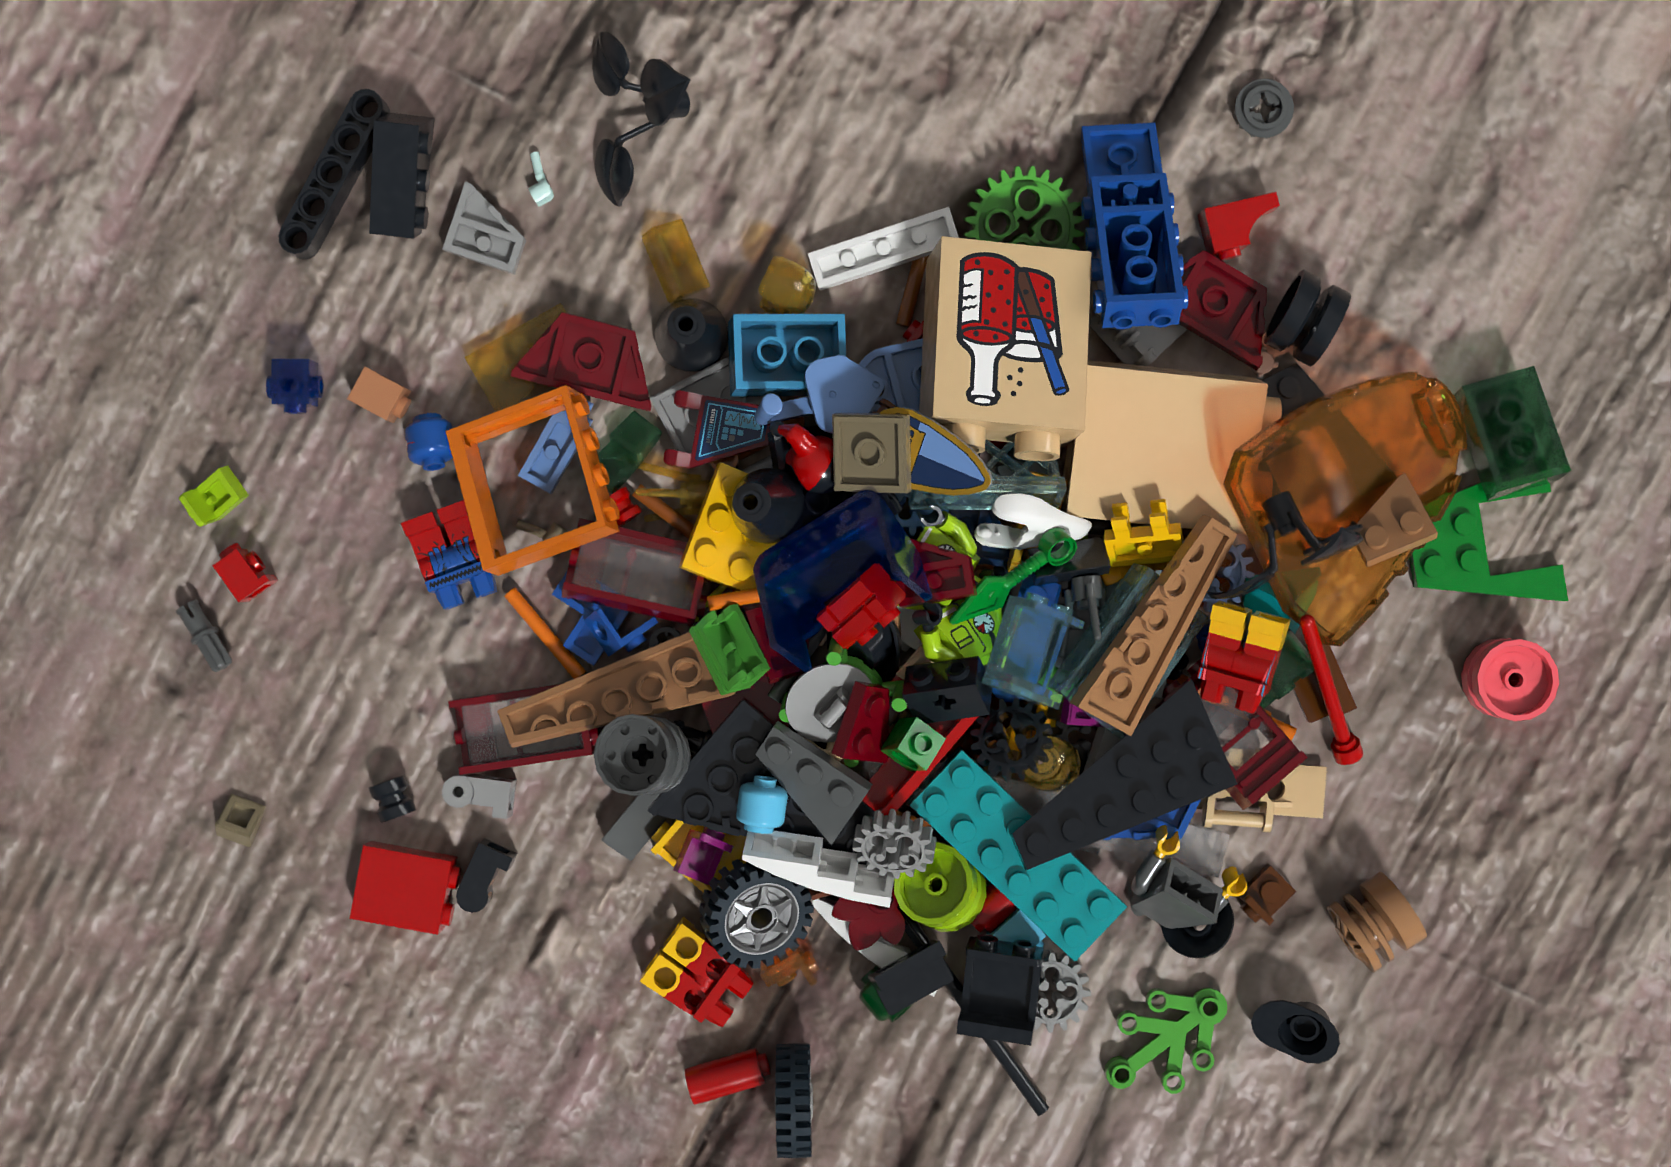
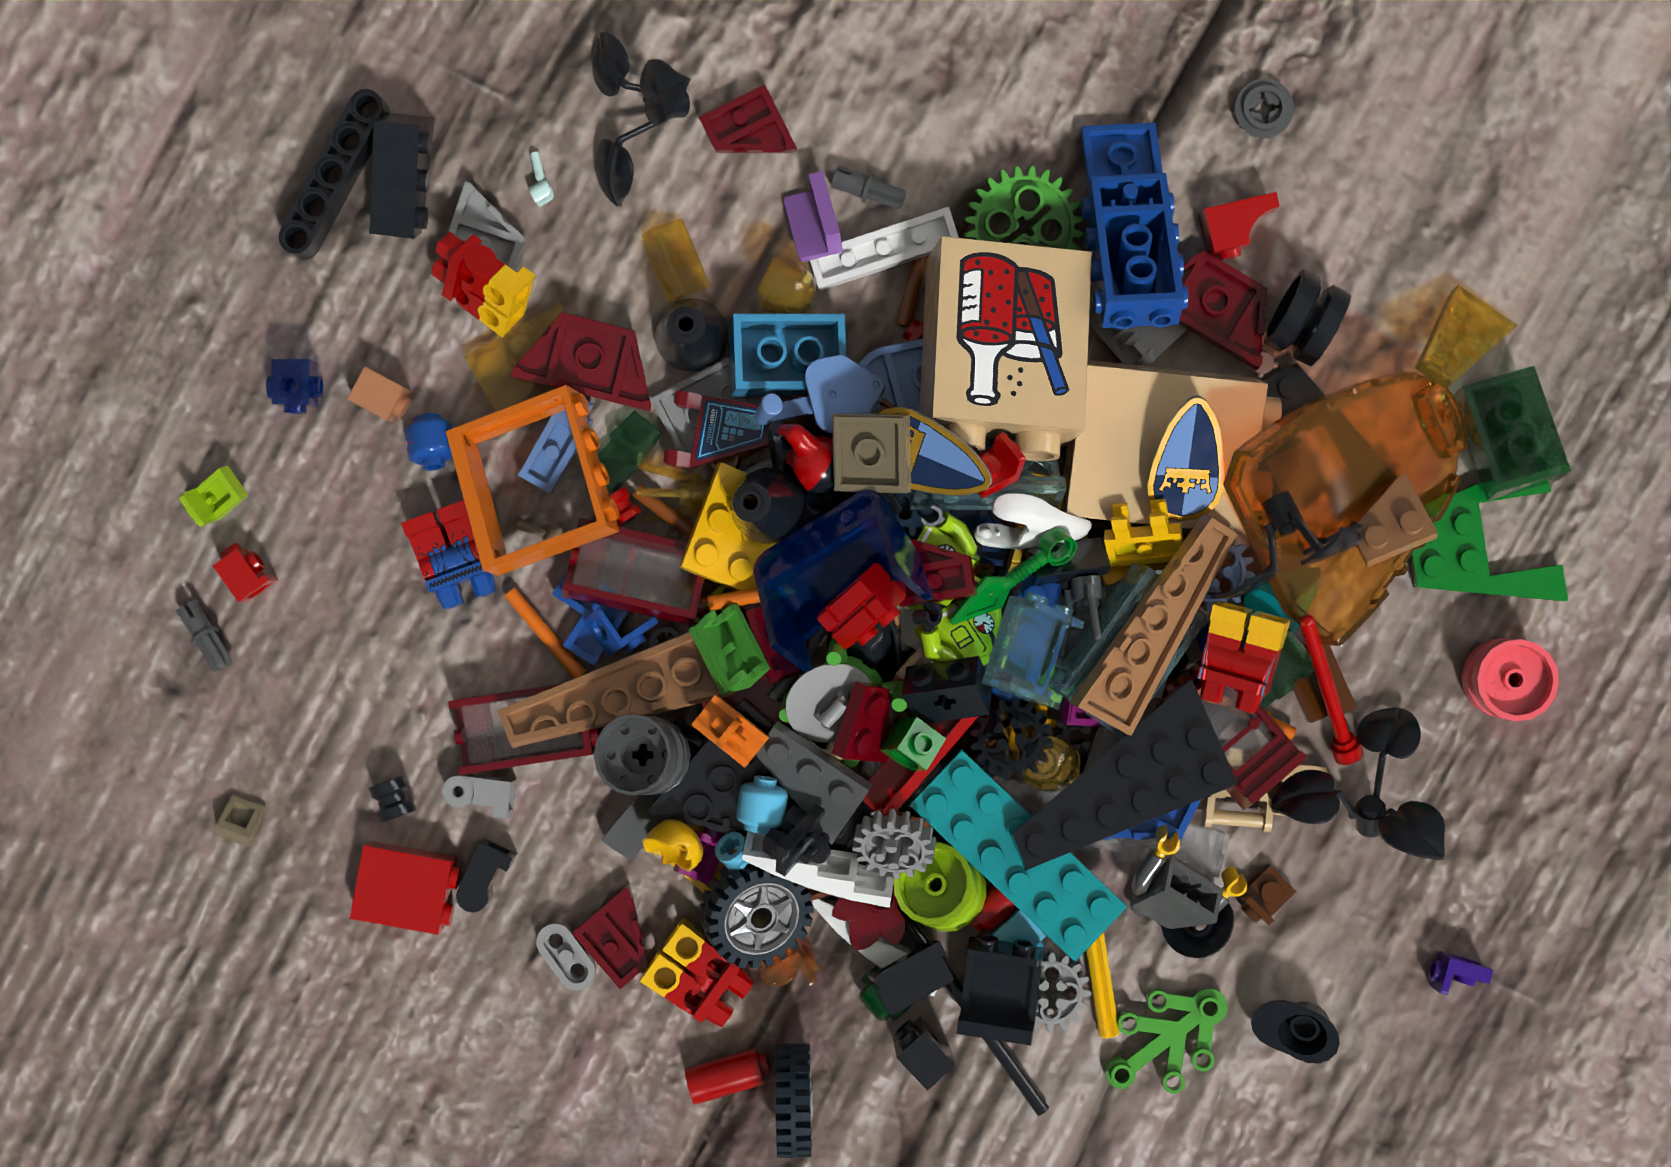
(482, 282): none -> hips
(564, 956): none -> light grey plate
(615, 938): none -> dark red wing
(676, 843): none -> yellow hair
(725, 847): none -> medium azure bush
(730, 730): none -> orange hips
(748, 125): none -> dark red wing
(804, 842): none -> black hips
(813, 221): none -> medium lavender panel
(867, 188): none -> dark grey axle
(923, 1052): none -> black brick
(1004, 462): none -> red bracket
(1102, 988): none -> yellow axle
(1189, 462): none -> shield
(1377, 921): medium nougat wheel -> none
(1411, 829): none -> black plant
(1461, 337): none -> clear yellow wing
(1464, 970): none -> dark purple bracket

